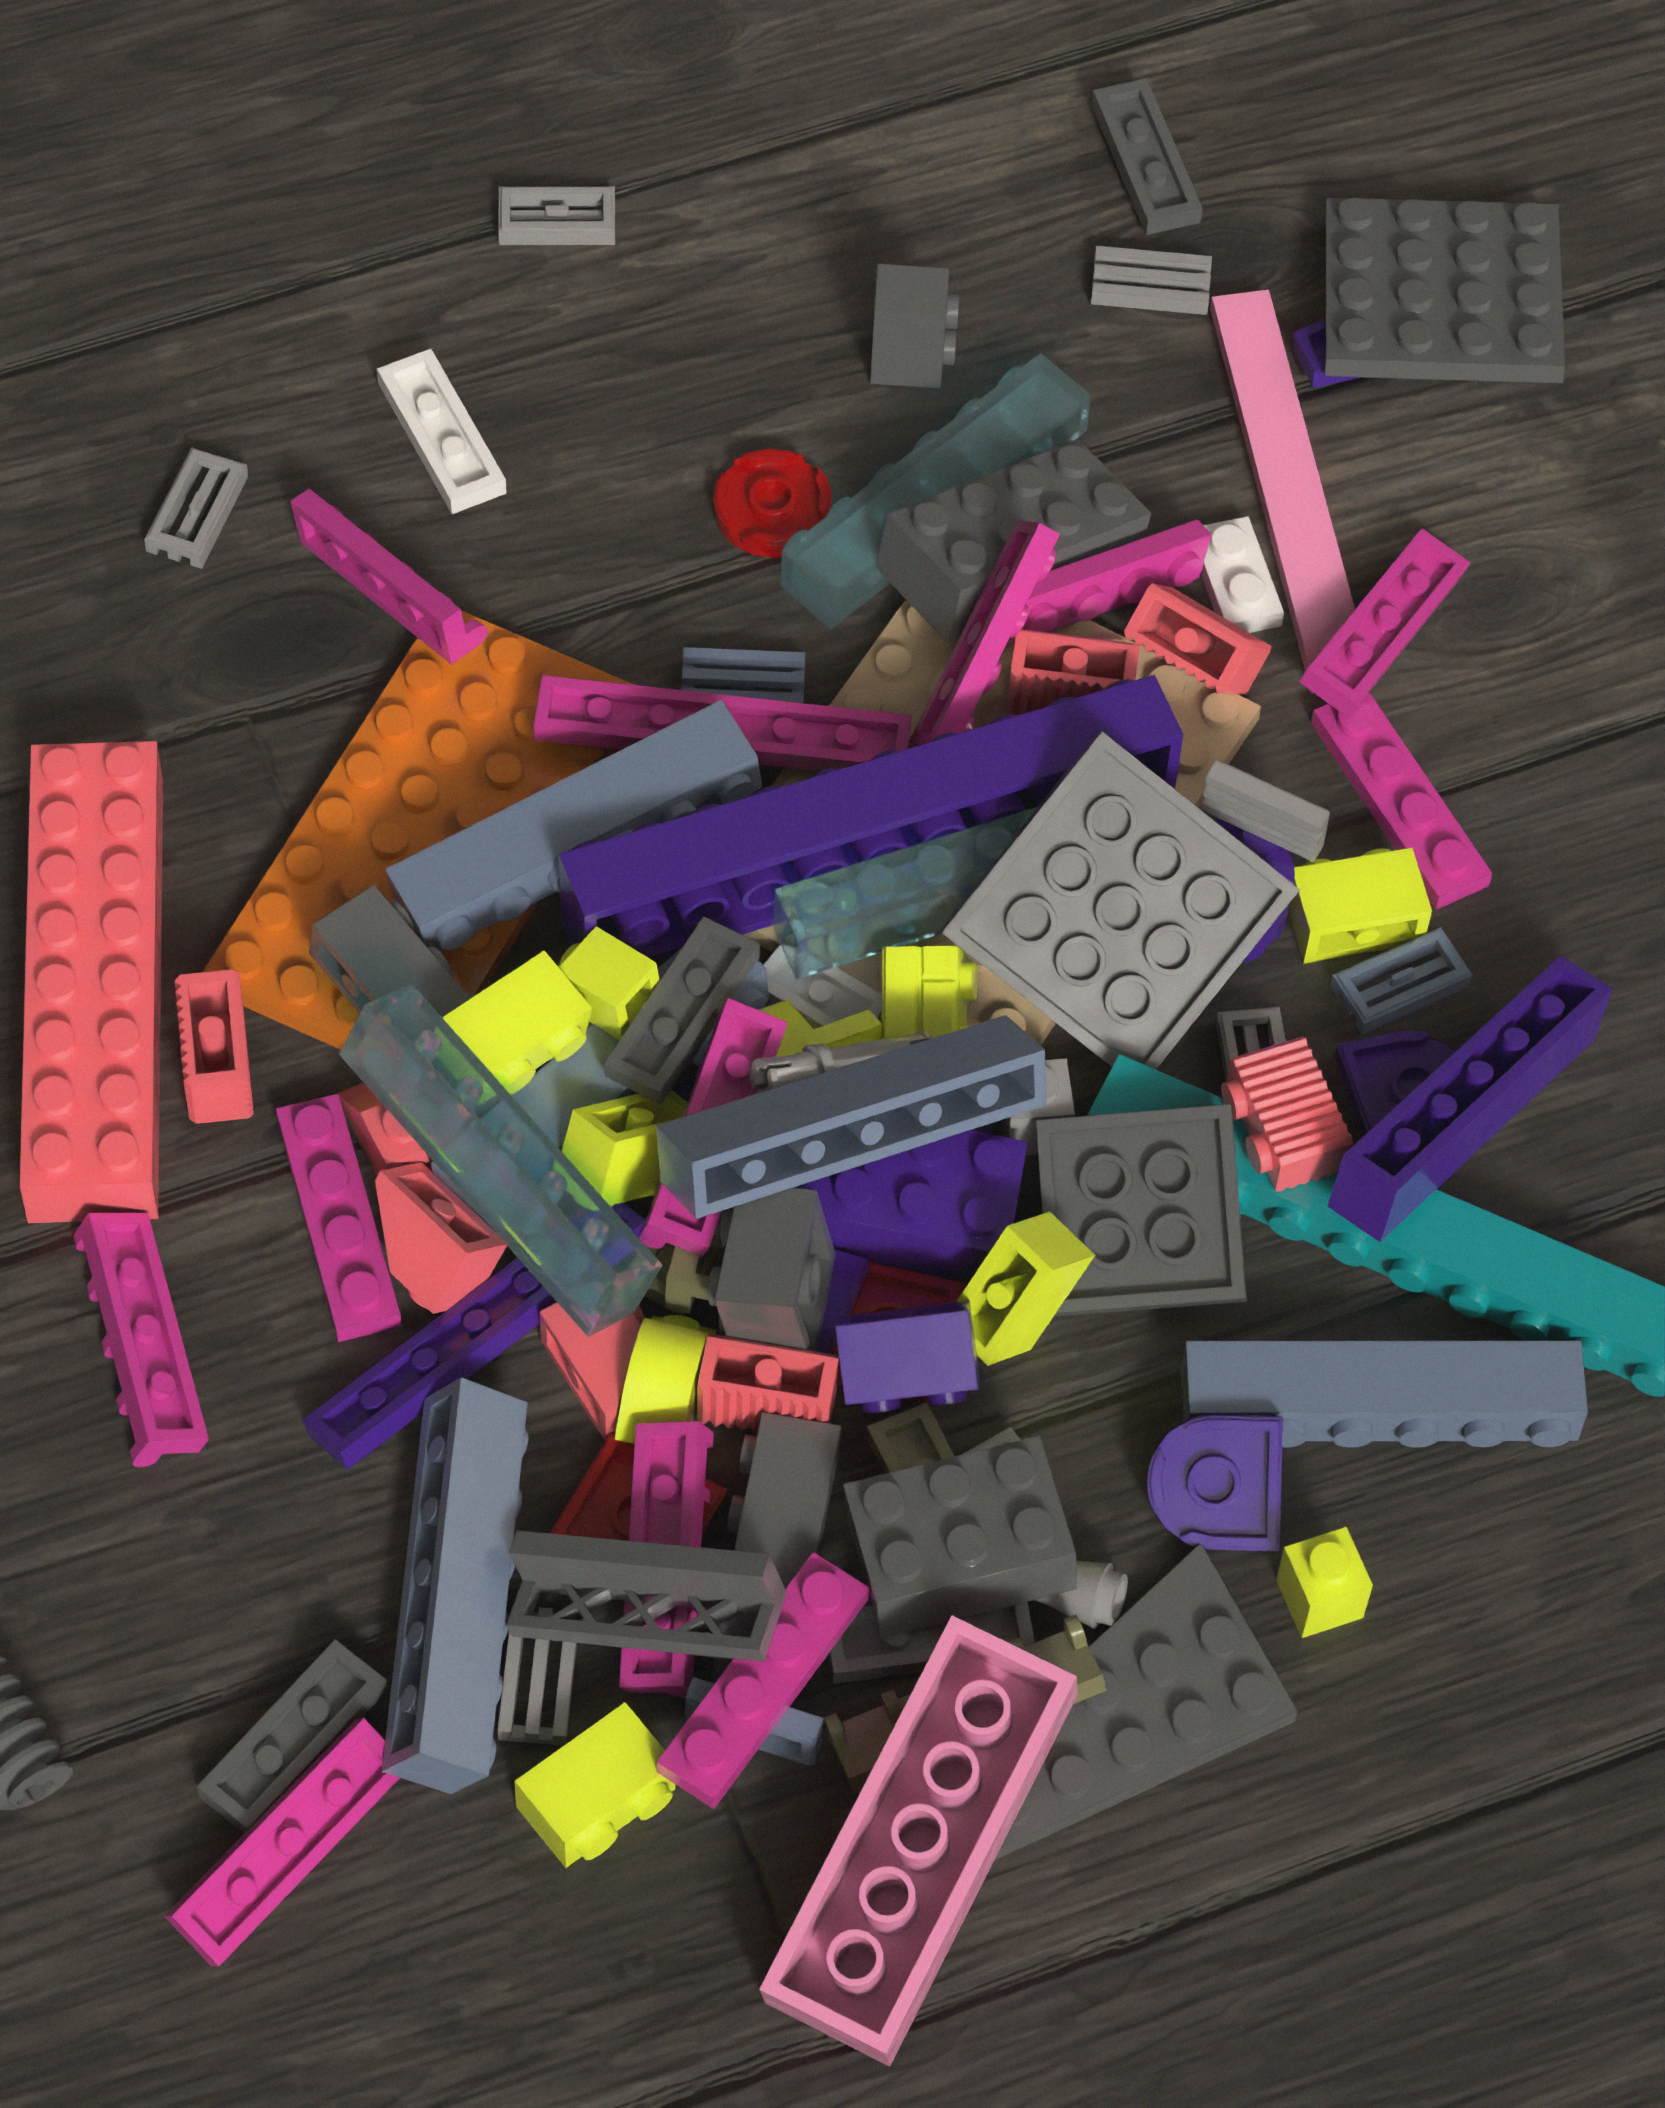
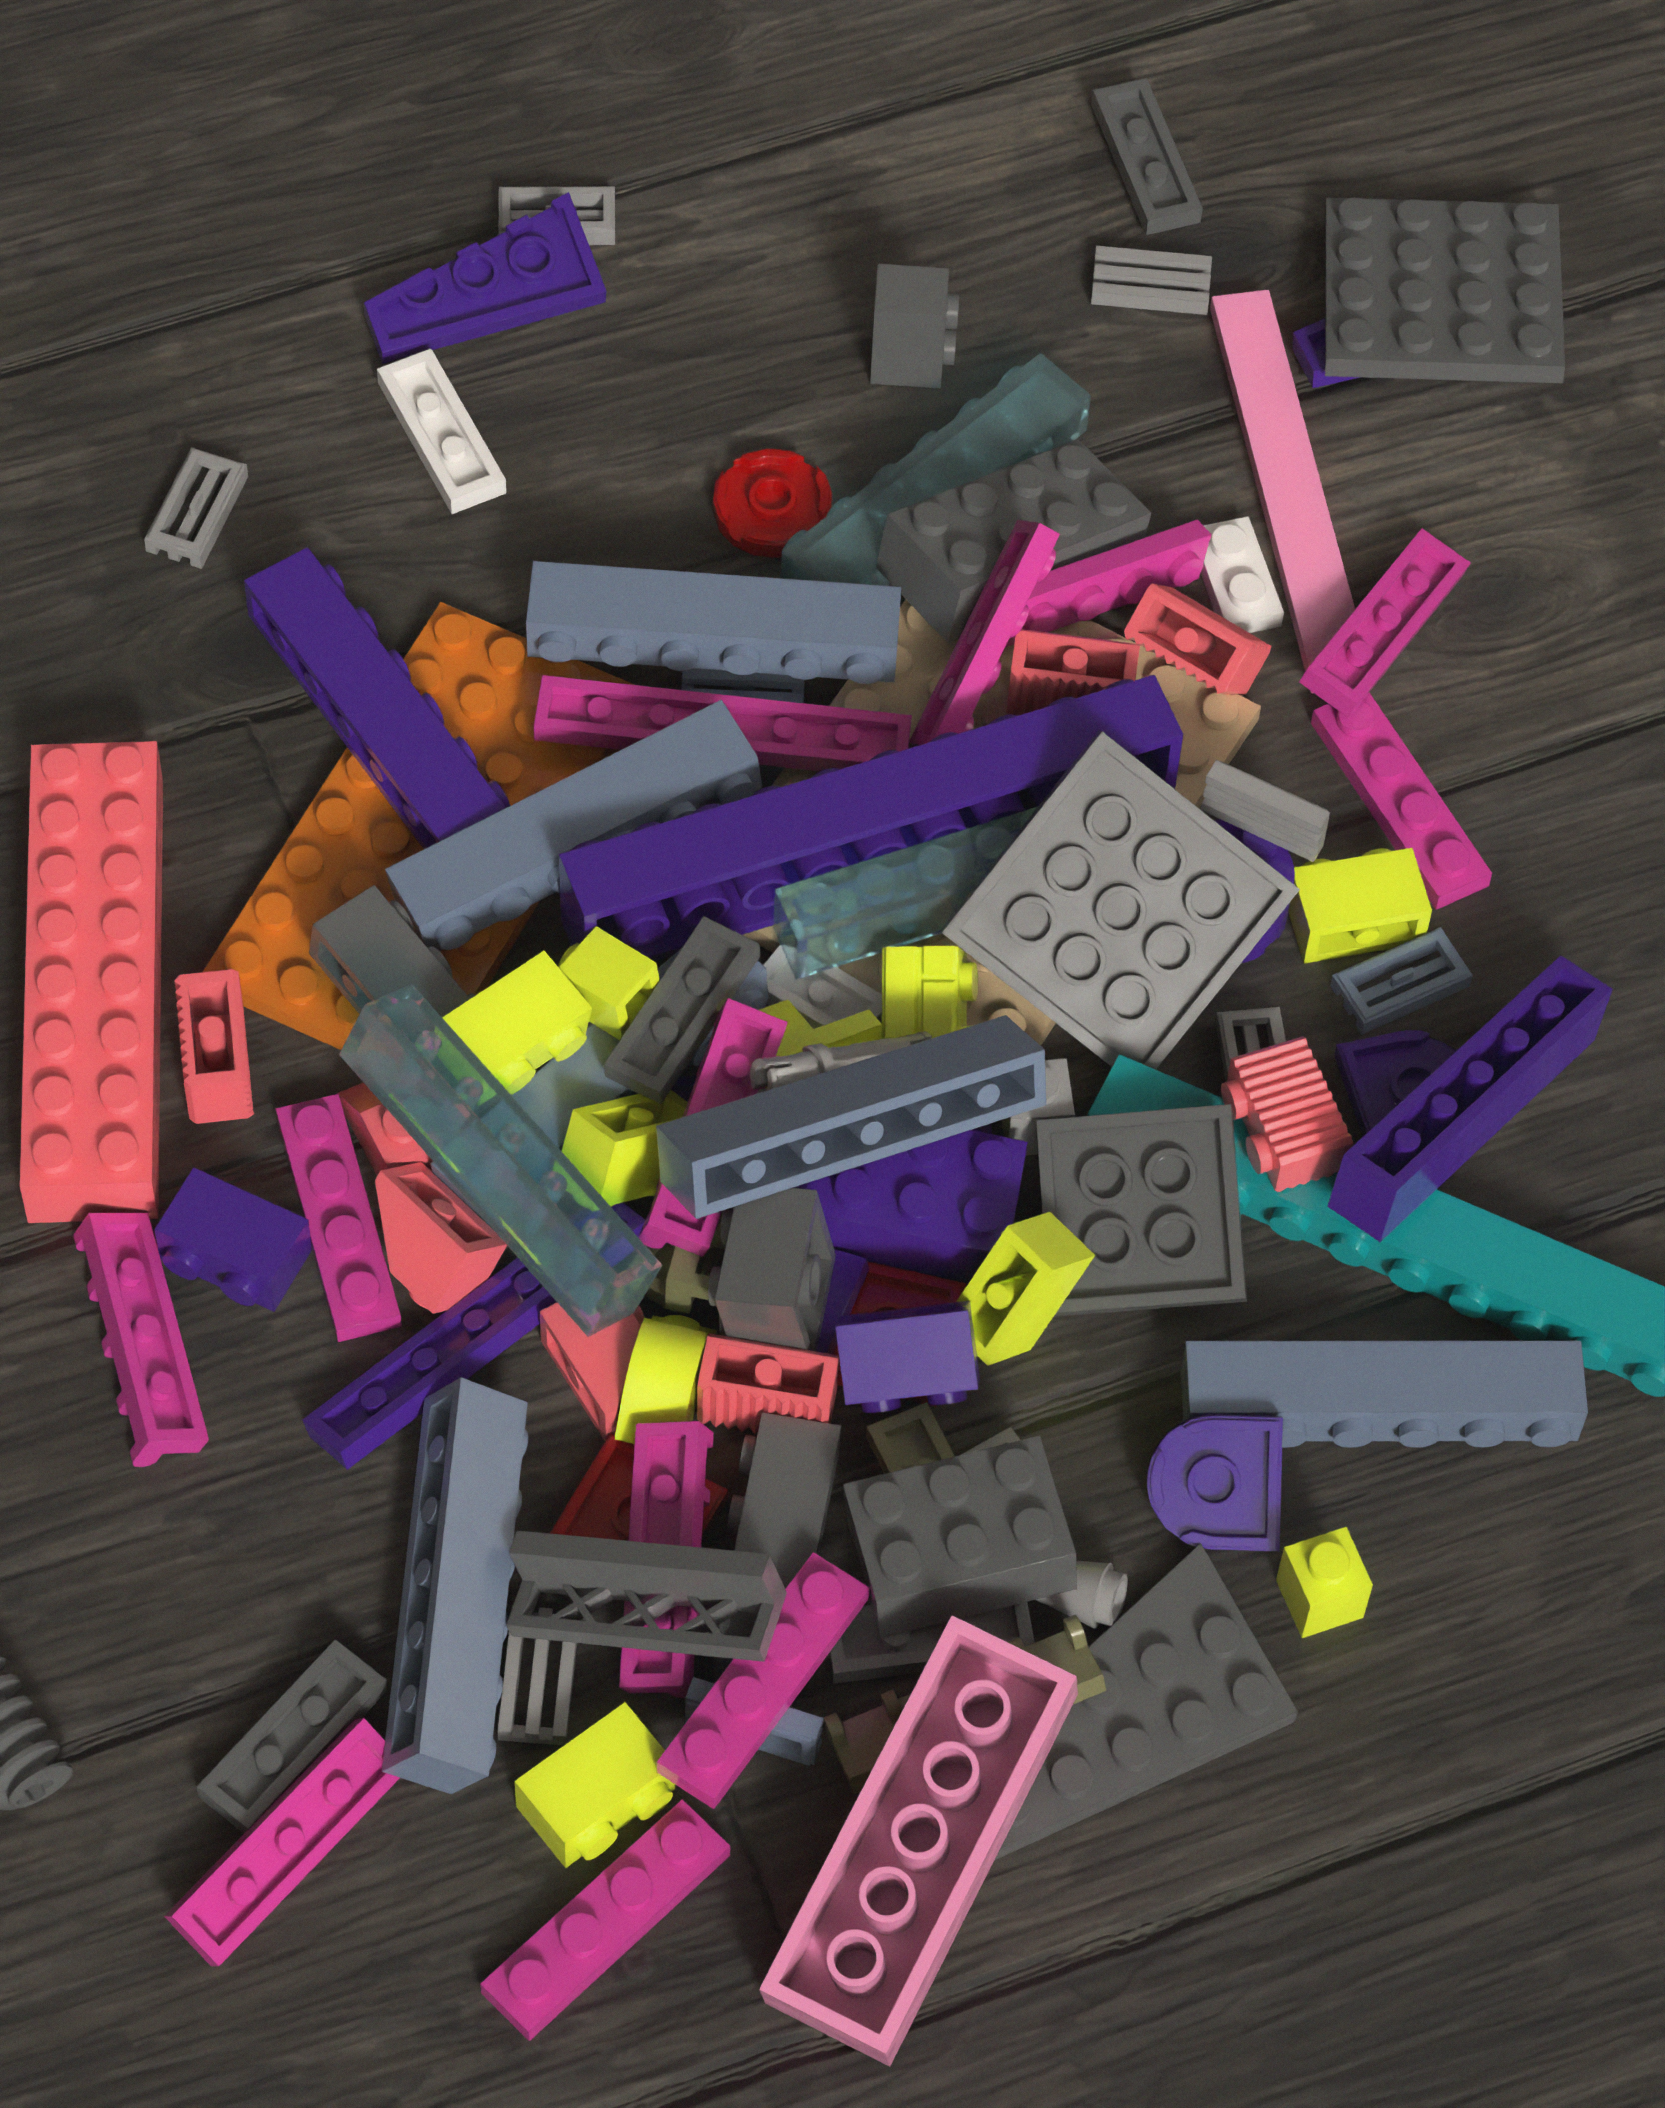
(233, 1240): none -> dark purple brick
(370, 699): none -> dark purple brick
(384, 578): dark pink hinge -> none
(510, 281): none -> dark purple wing
(605, 1920): none -> dark pink plate
(713, 622): none -> sand blue brick

